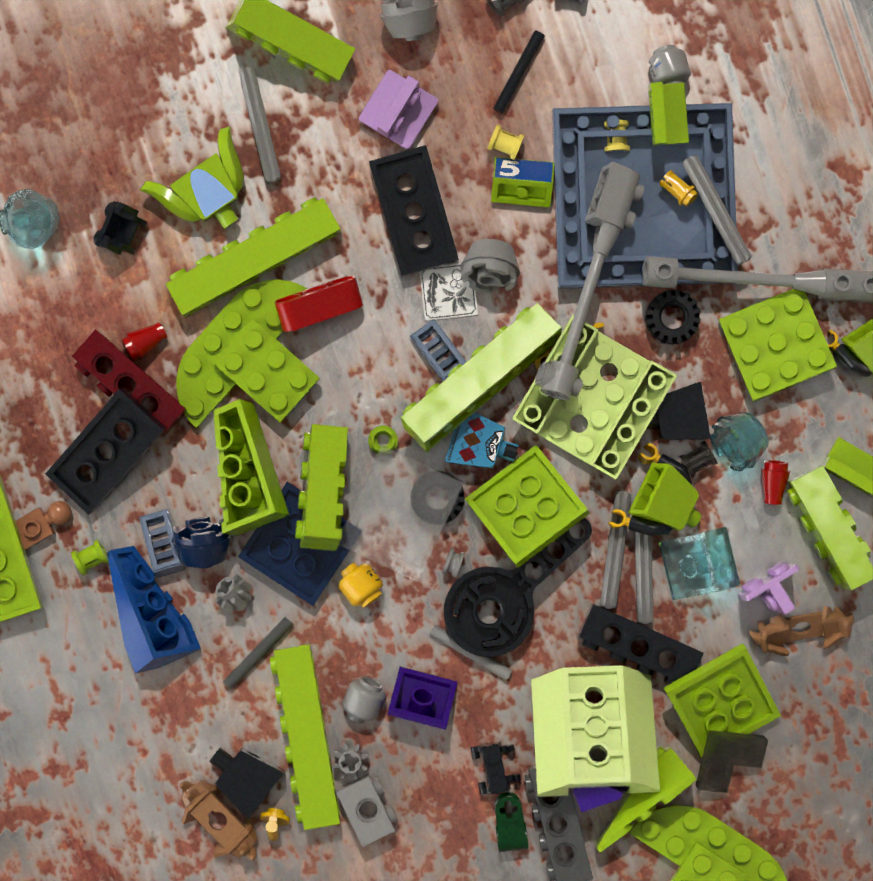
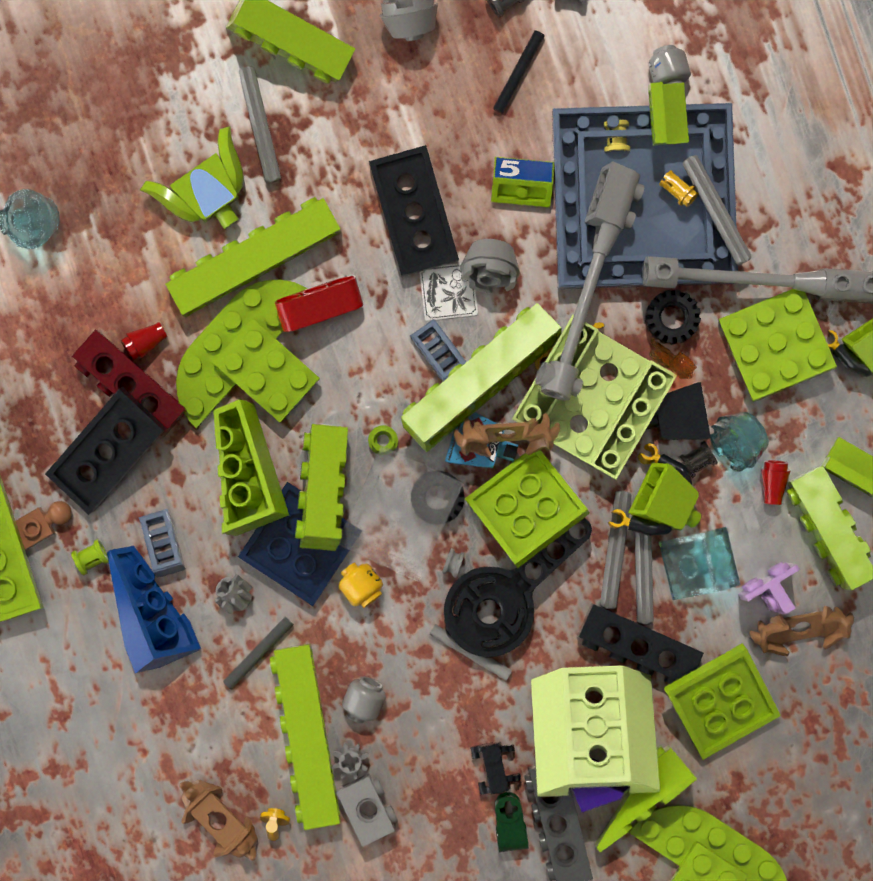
(118, 228): black piece -> none
(201, 542): dark blue cone -> none
(245, 778): black torso -> none
(398, 109): lavender bracket -> none
(422, 698): dark purple slope -> none
(478, 438): none -> medium nougat piece
(505, 142): light yellow bush -> none
(679, 364): none -> clear orange plate
(724, 752): clear smoke plate -> none

